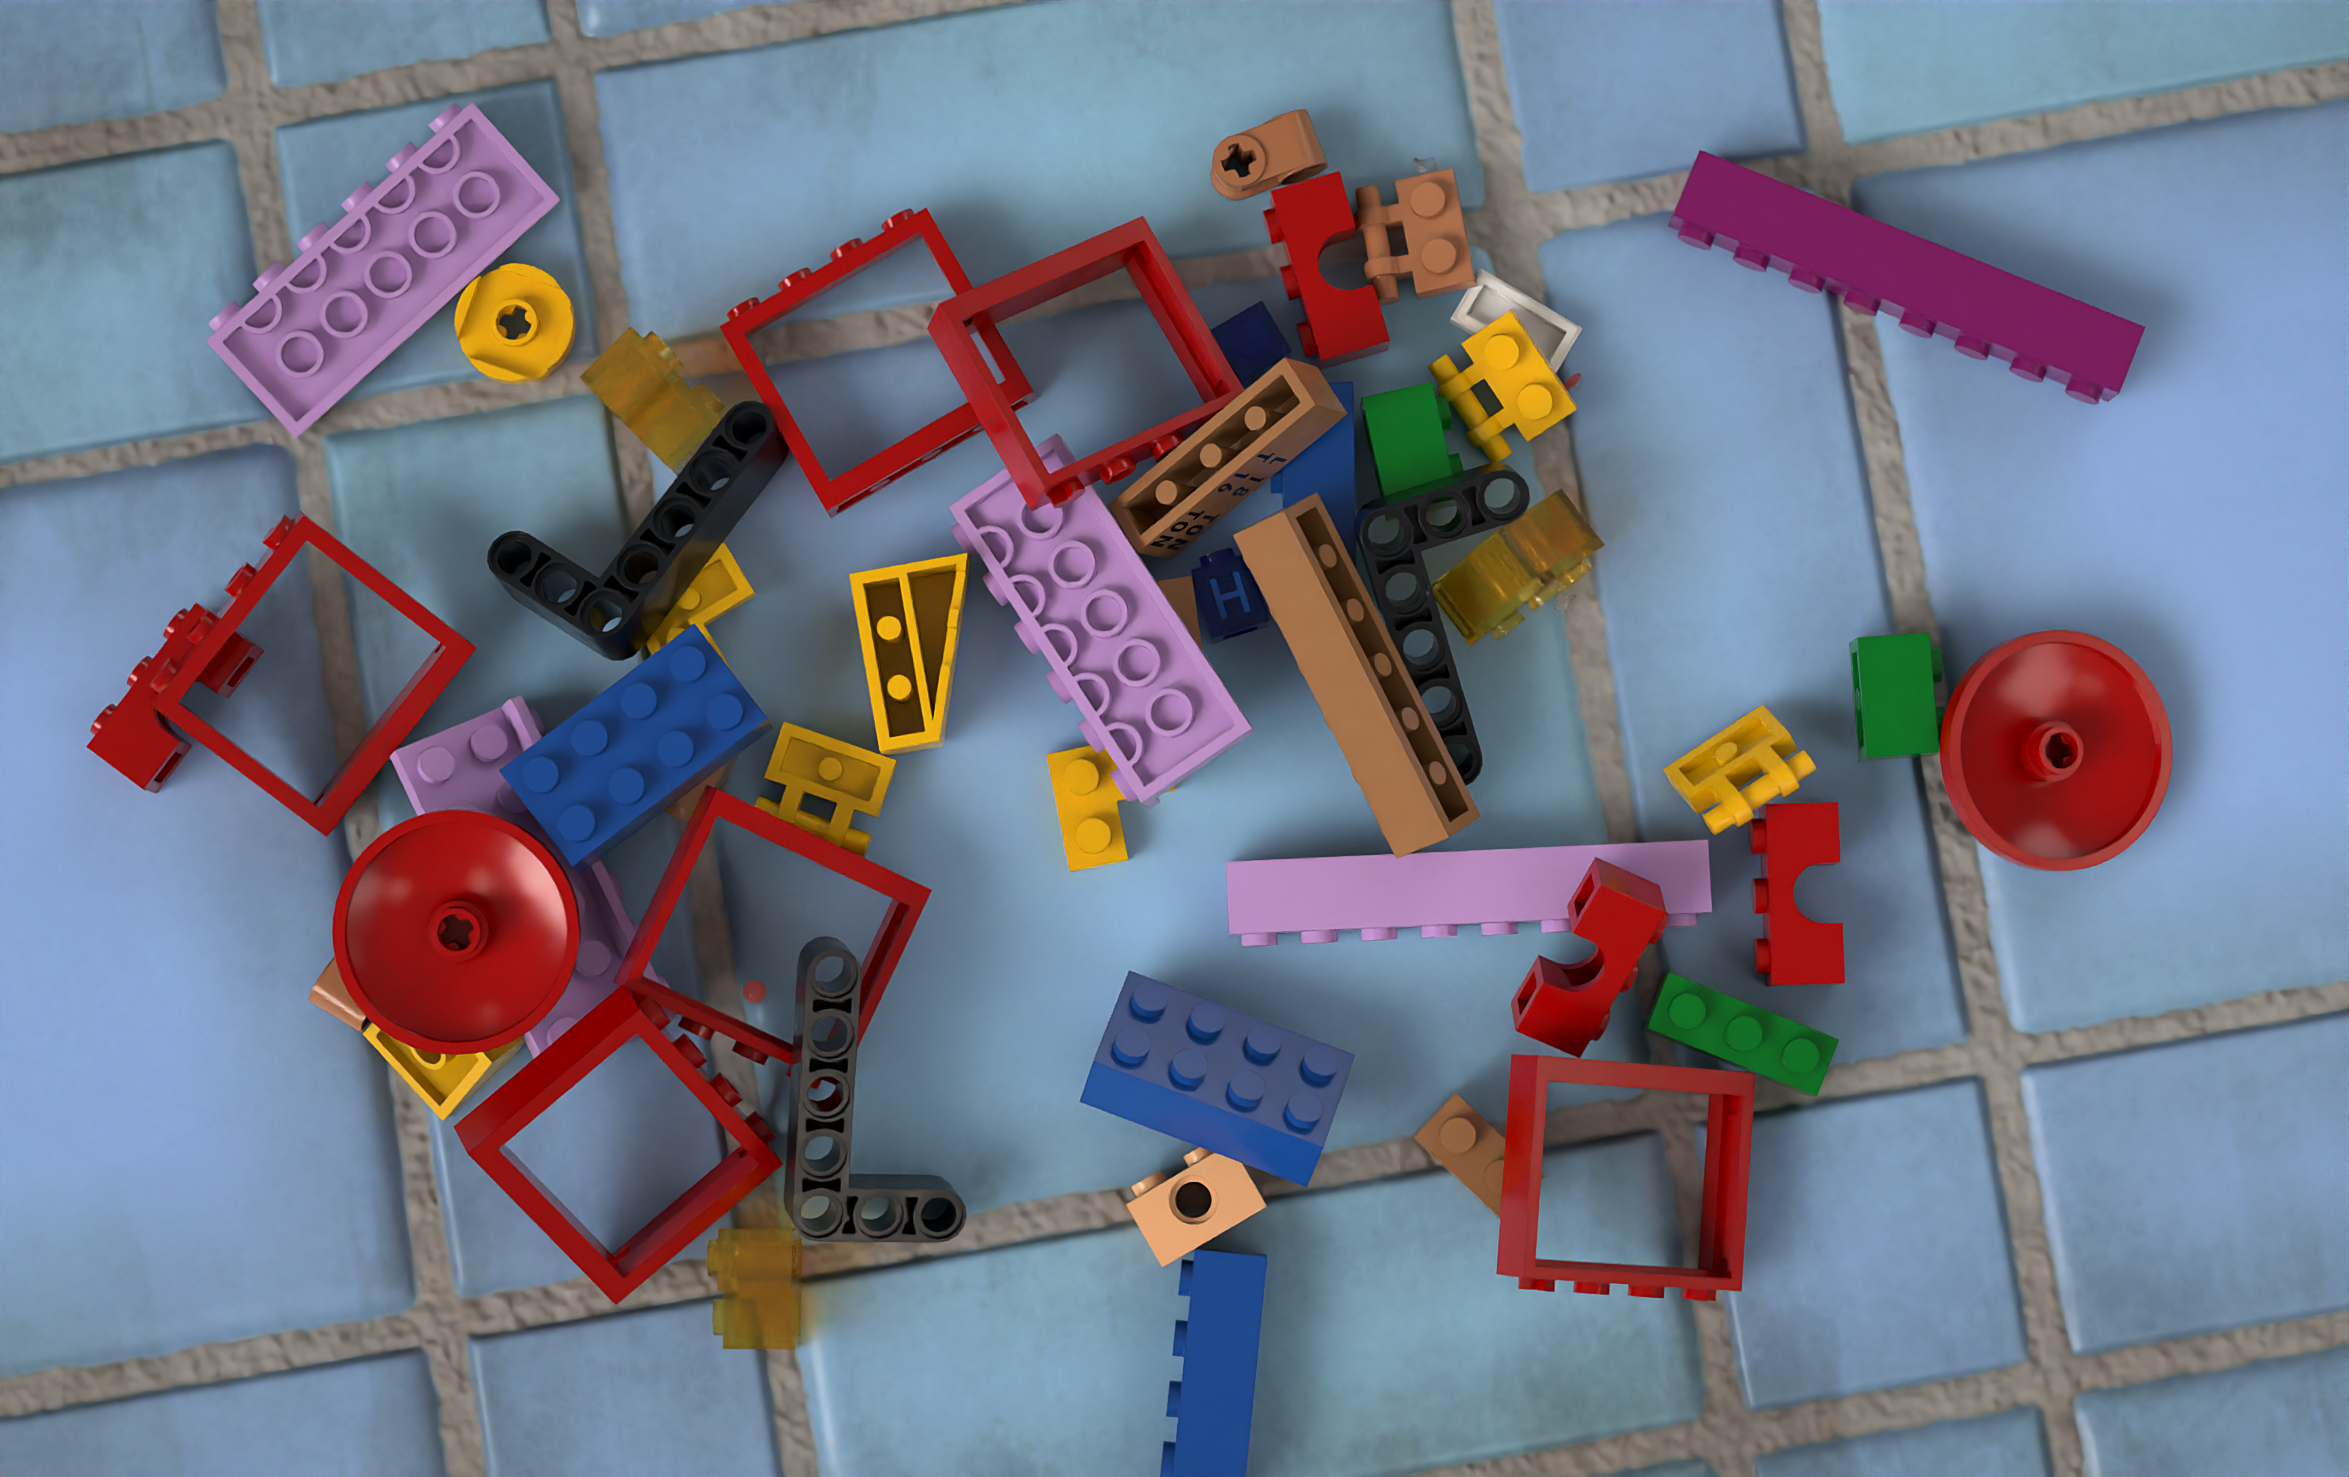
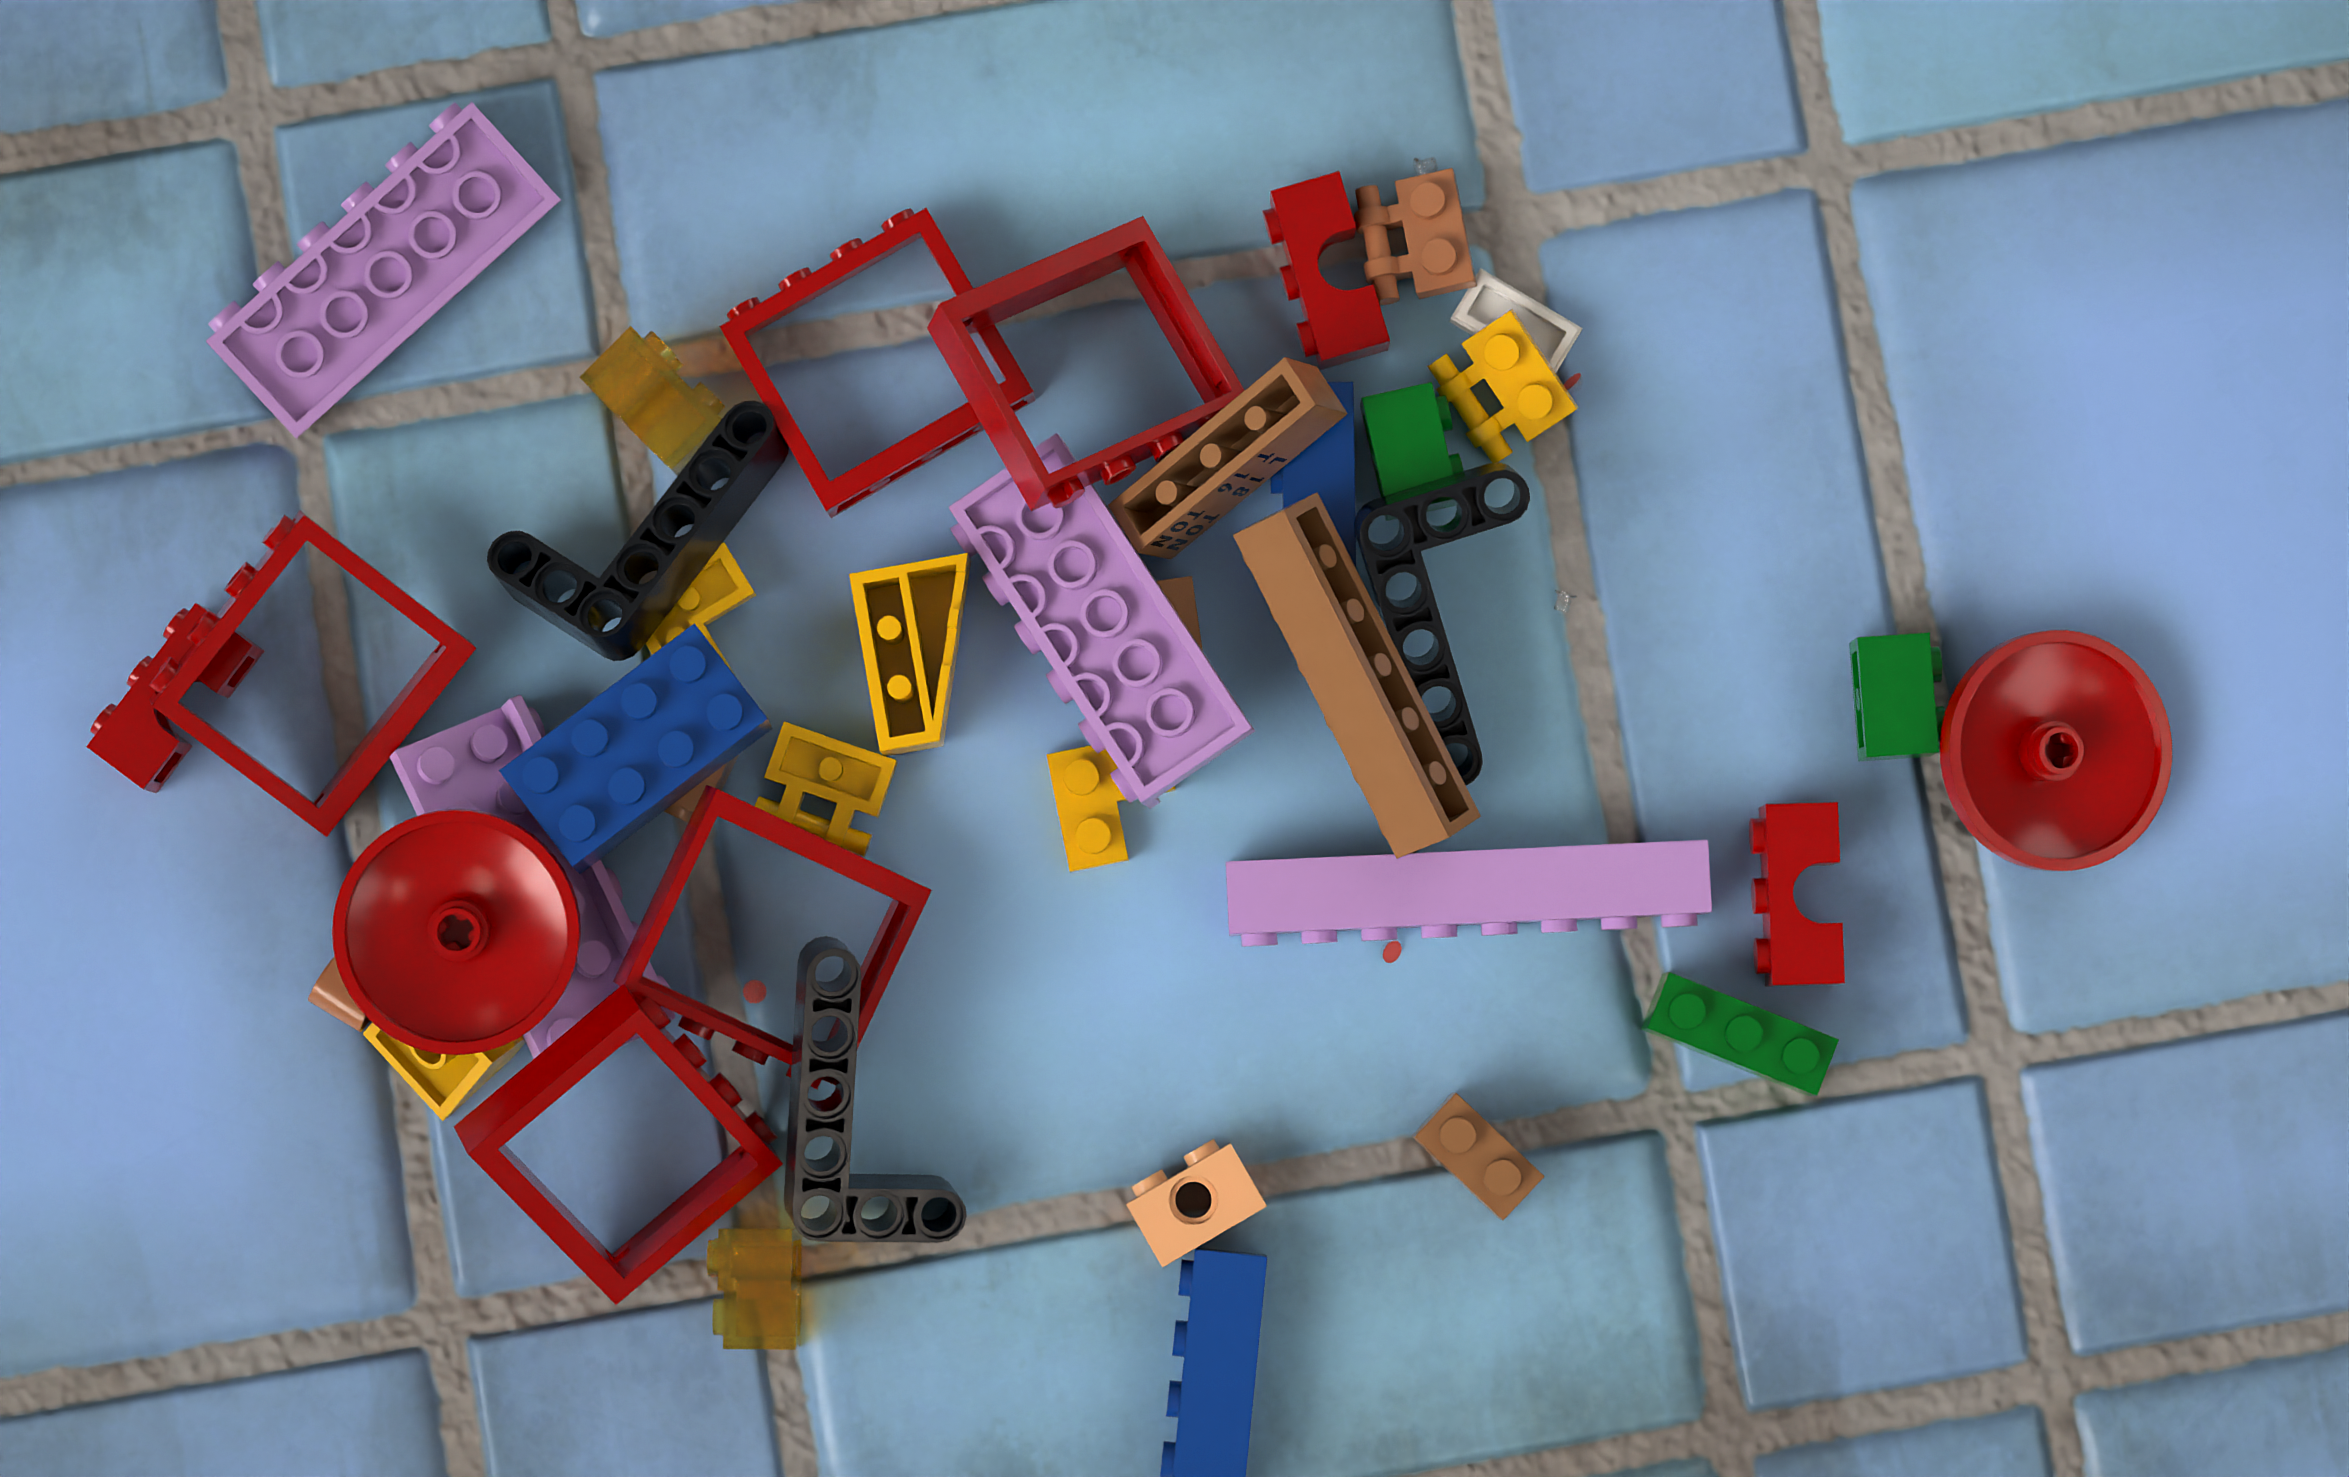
(501, 293): yellow plate -> none
(1217, 1078): blue brick -> none
(1228, 596): clear blue brick -> none
(1251, 343): clear blue brick -> none
(1277, 155): nougat piece -> none
(1390, 951): none -> coral piece
(1518, 569): clear yellow brick -> none
(1572, 1001): red arch -> none
(1723, 1184): red window -> none
(1733, 758): yellow plate -> none
(1906, 278): magenta brick -> none

